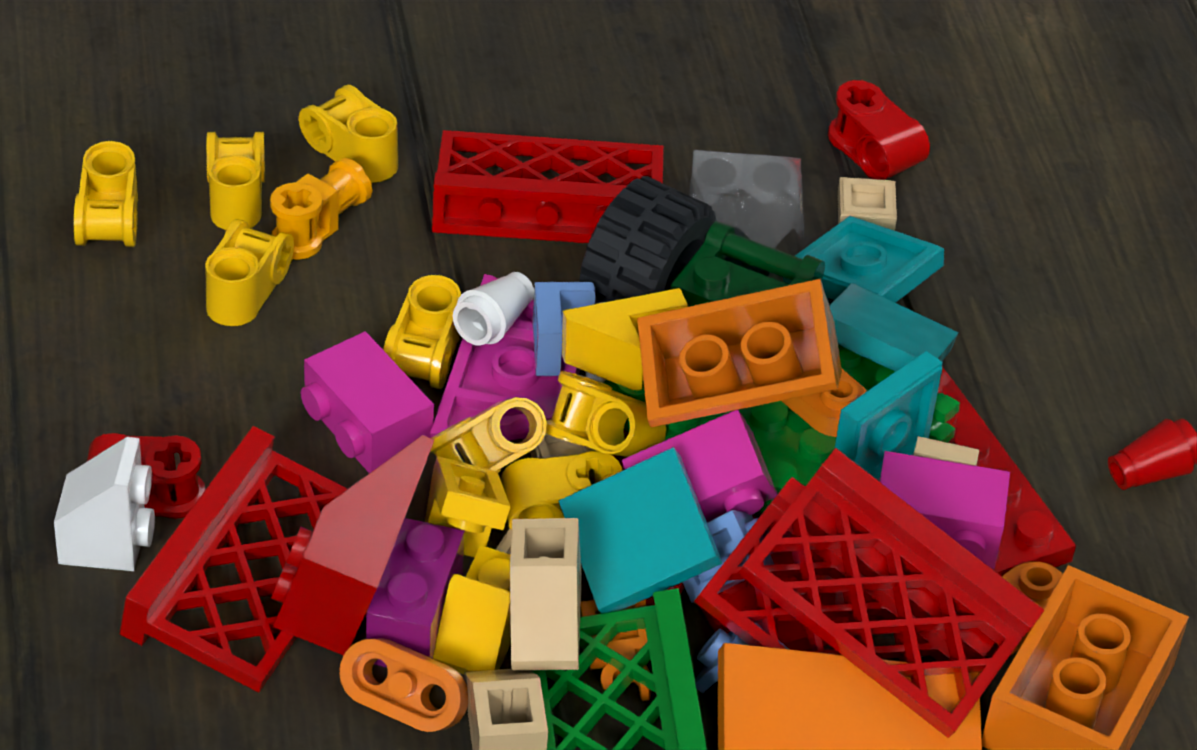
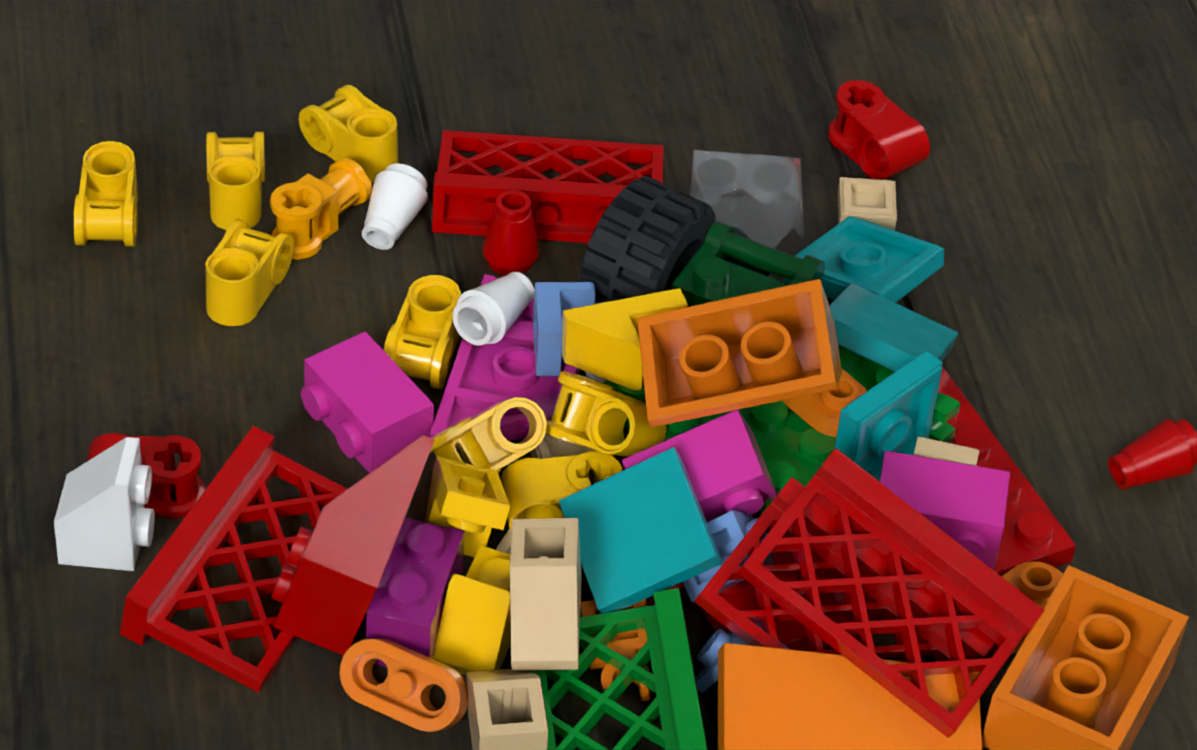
(393, 204): none -> white cone
(511, 235): none -> red cone

